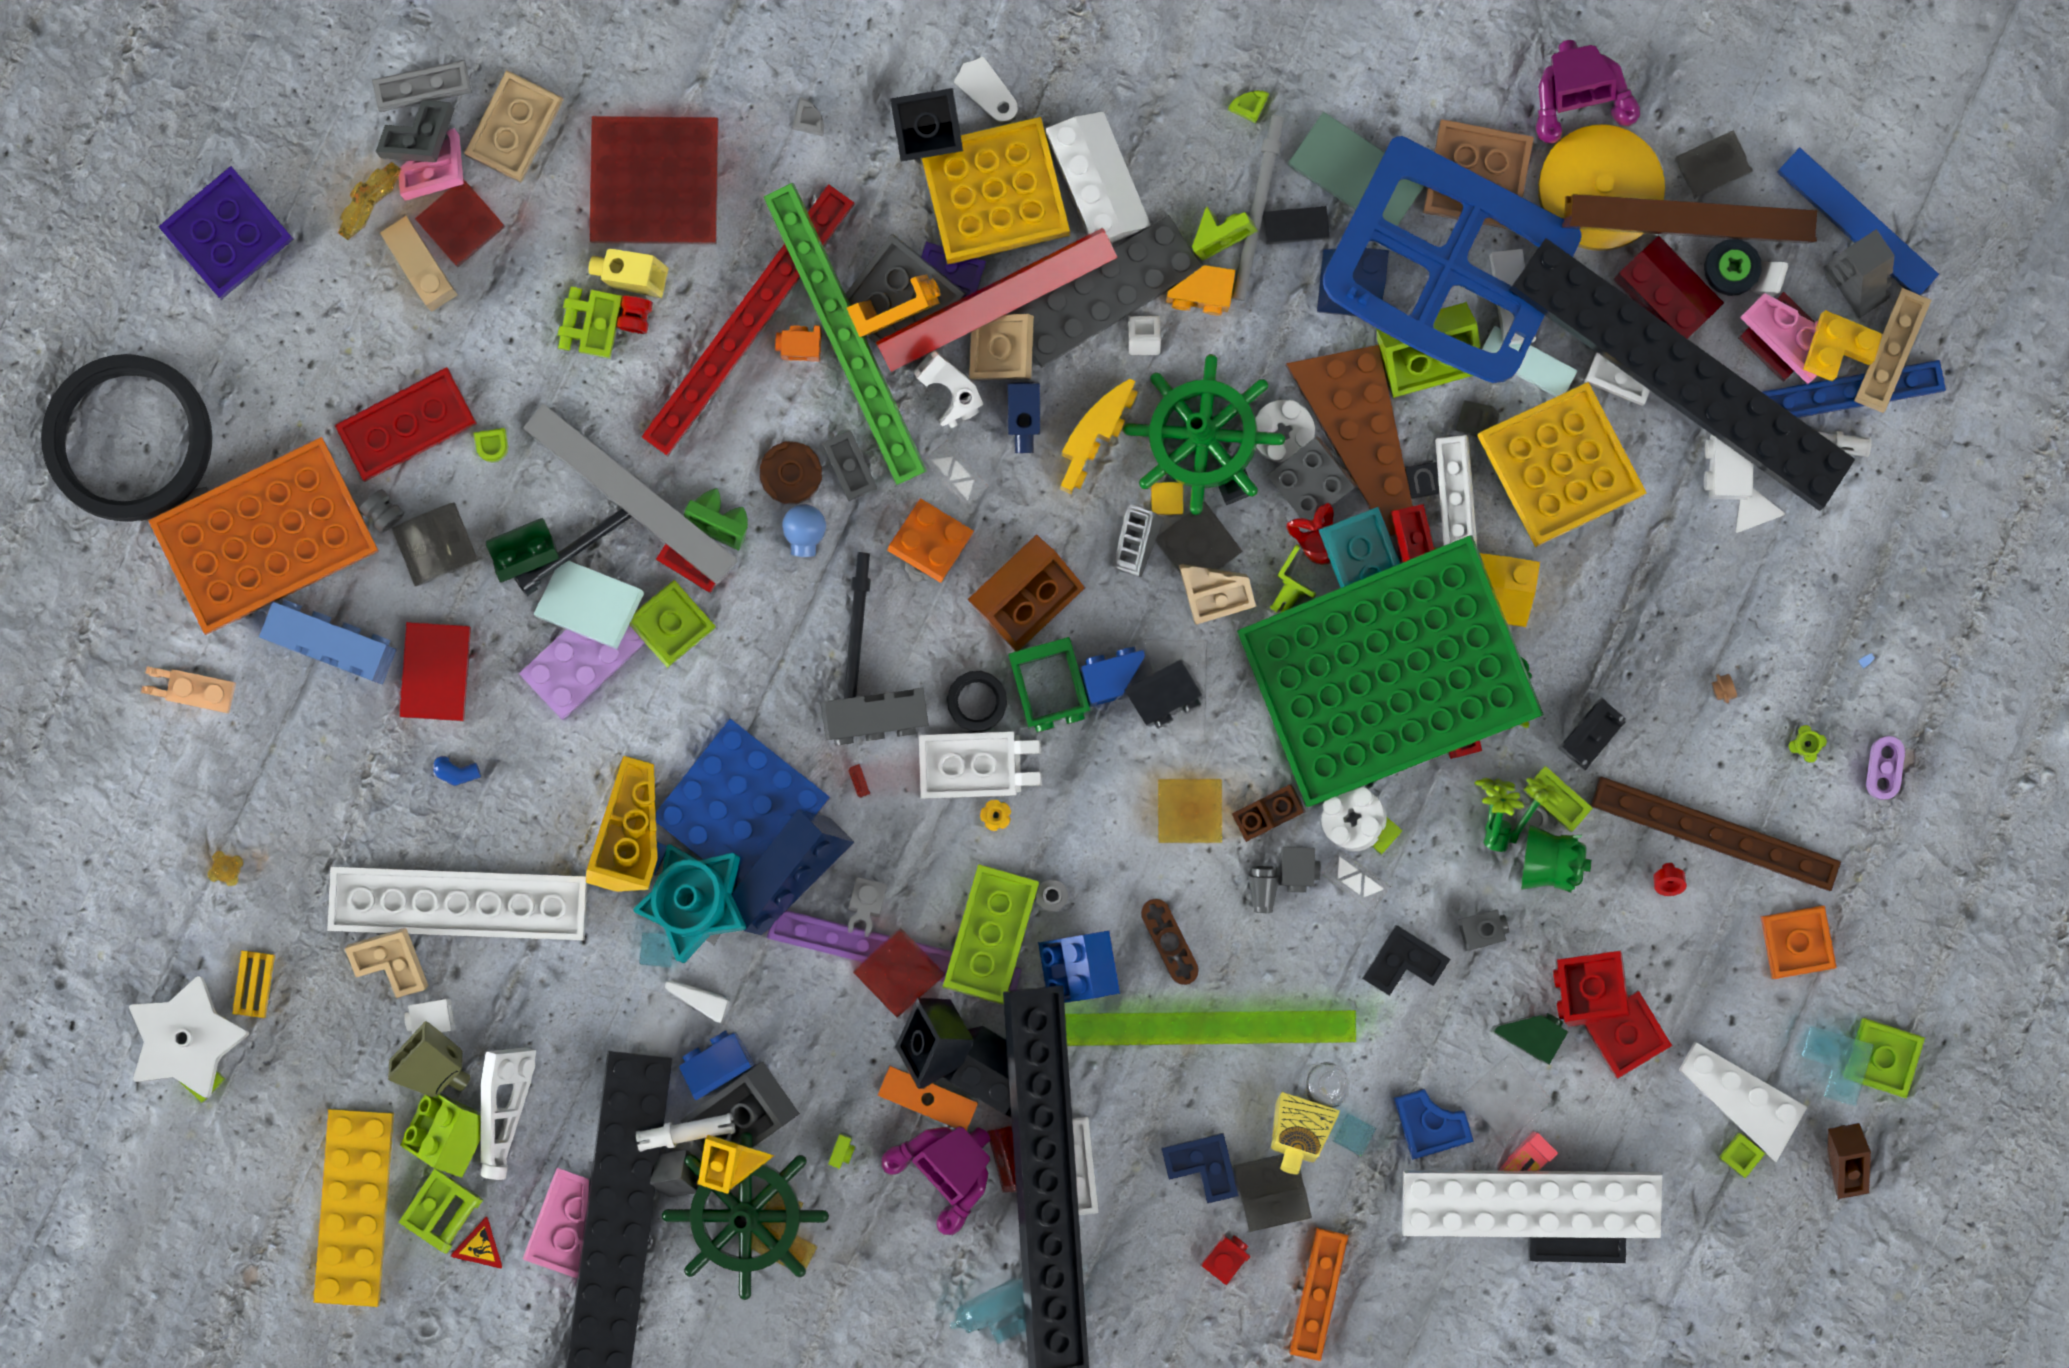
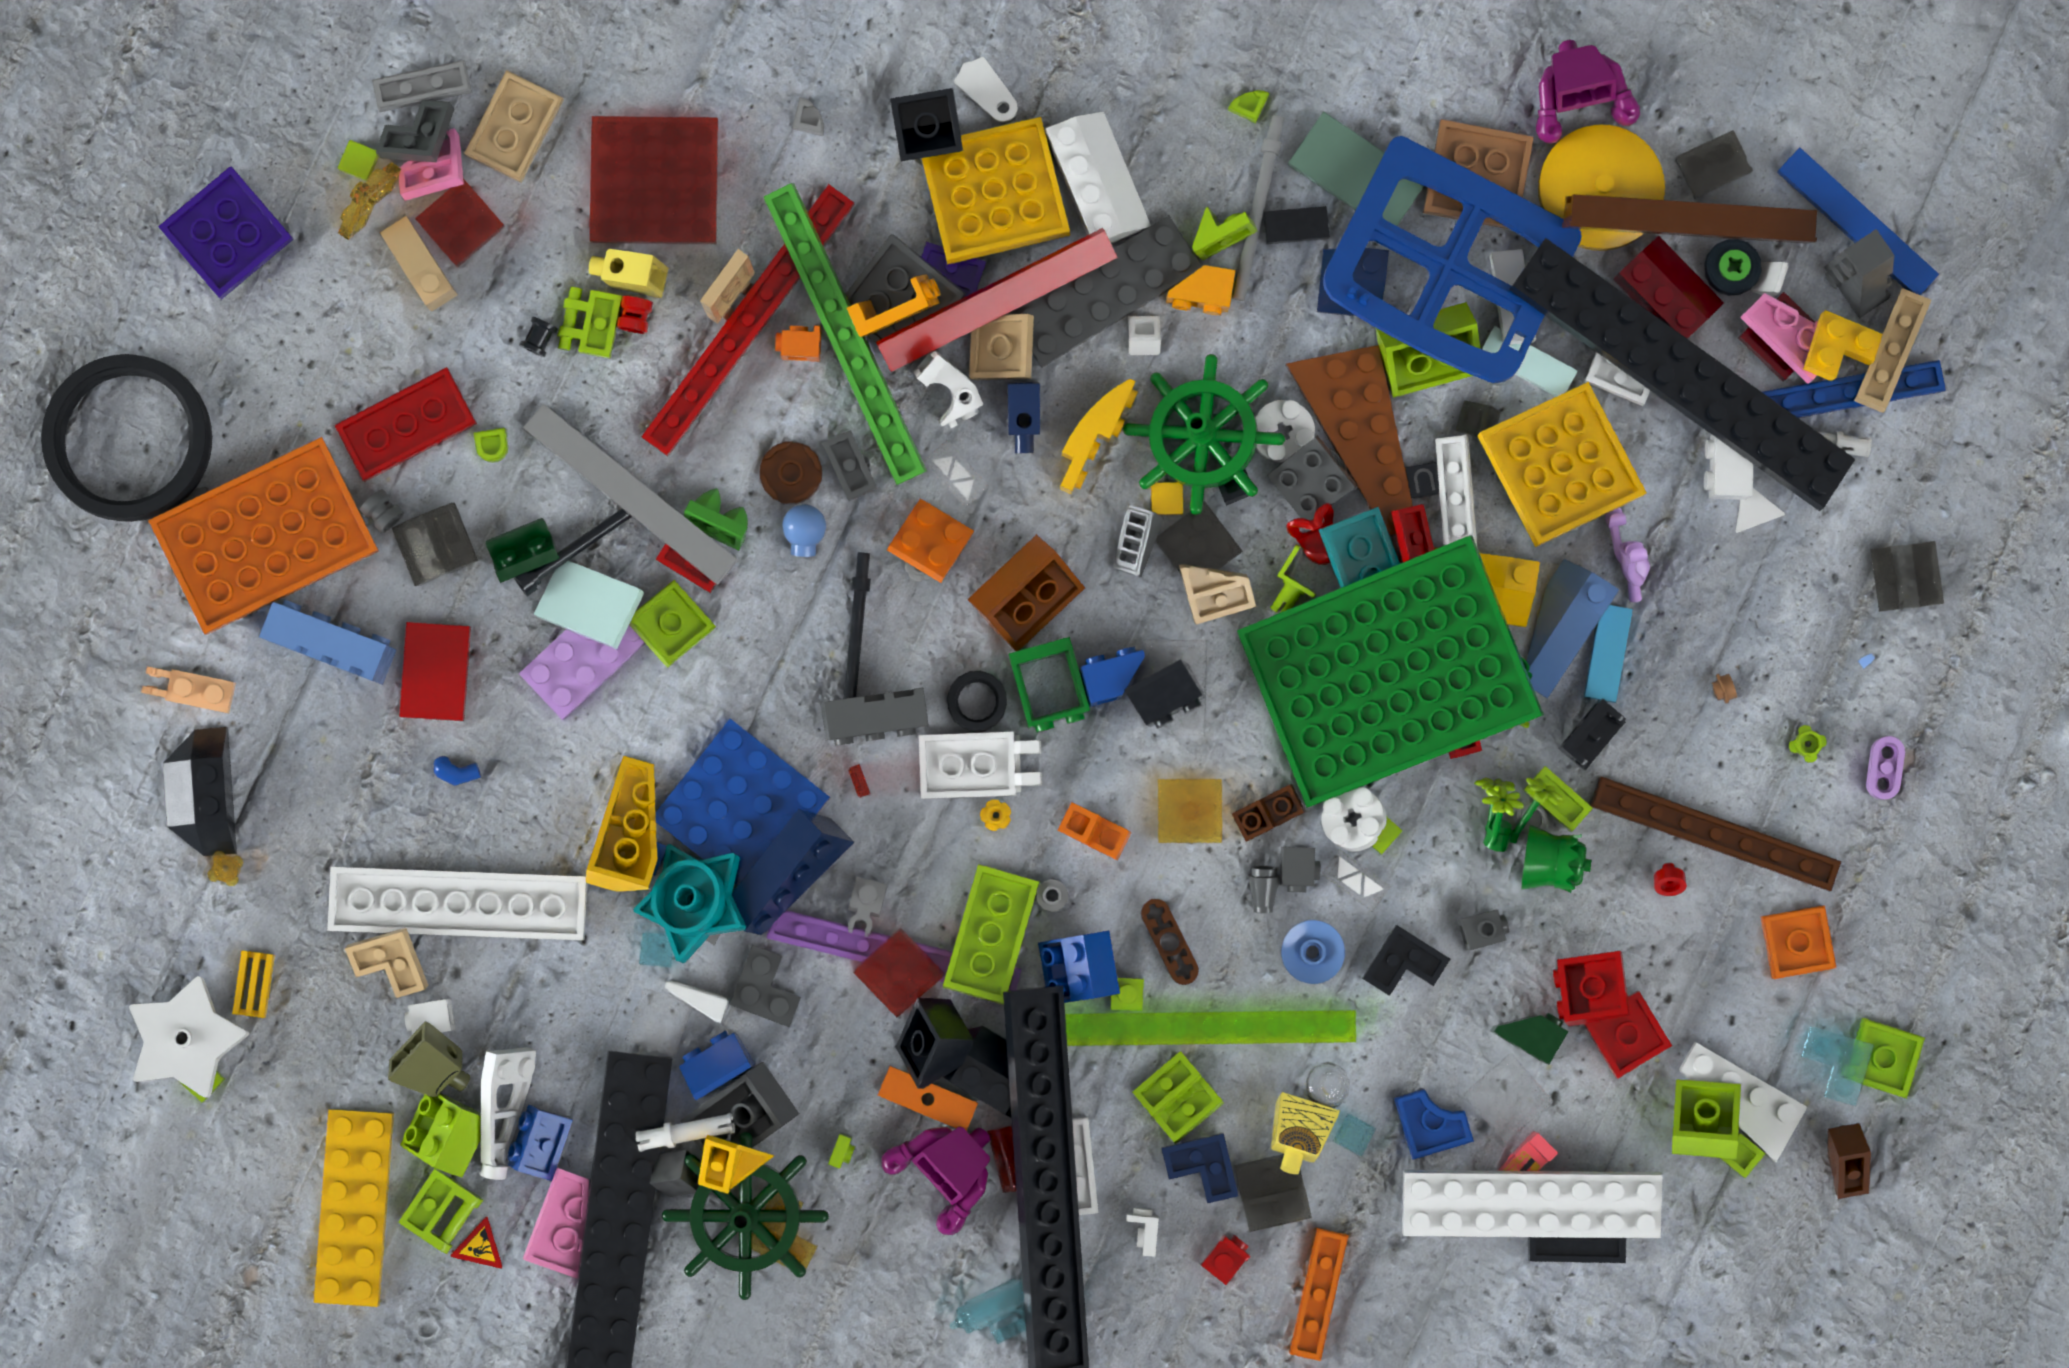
(201, 792): none -> black wedge
(358, 160): none -> lime tile
(538, 336): none -> black bush
(539, 1142): none -> bracket
(727, 287): none -> tan tile
(755, 989): none -> dark grey plate
(1094, 831): none -> orange slope
(1130, 995): none -> lime plate
(1148, 1235): none -> white bracket
(1178, 1097): none -> lime slope
(1330, 952): none -> medium blue dish
(1567, 617): none -> medium blue wedge
(1608, 654): none -> medium azure tile
(1630, 555): none -> lavender piece
(1706, 1119): none -> lime slope
(1907, 576): none -> clear smoke slope

